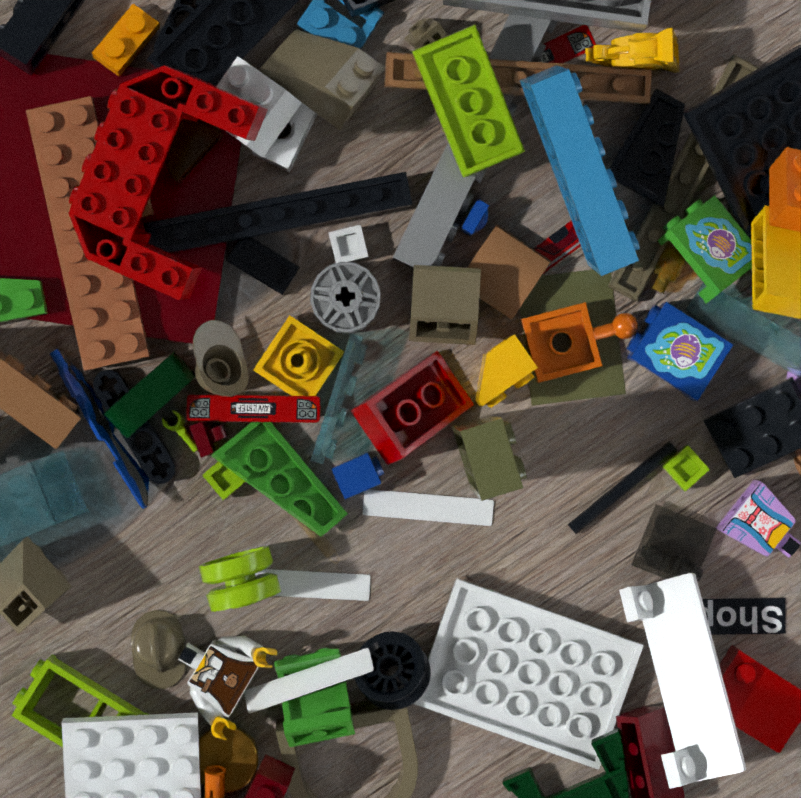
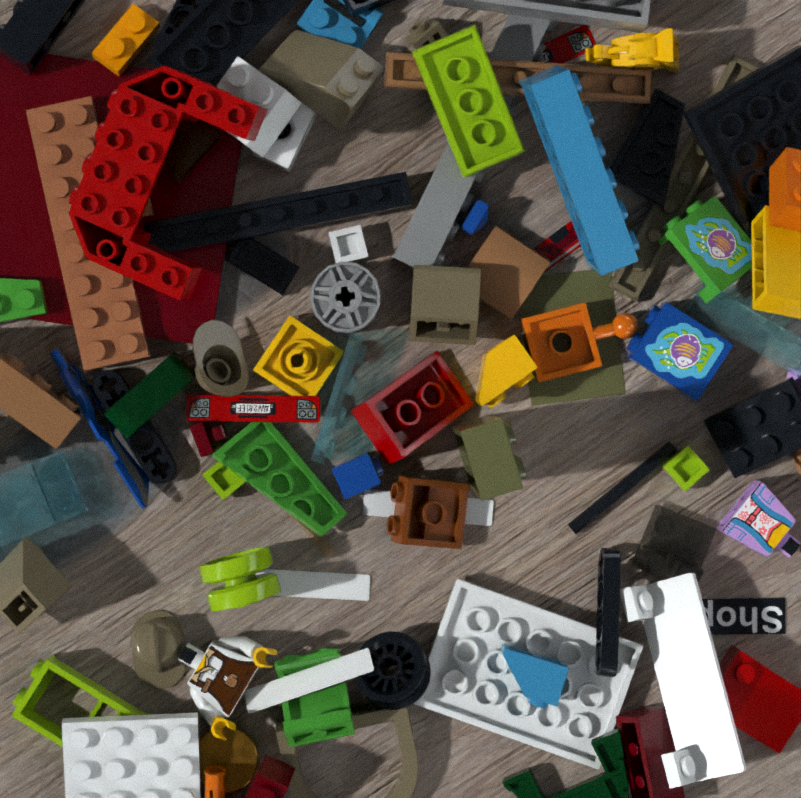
(181, 430): lime hand -> none
(428, 512): none -> dark orange plate
(537, 675): none -> dark azure slope
(608, 612): none -> black beam
(668, 268): clear yellow cylinder -> none

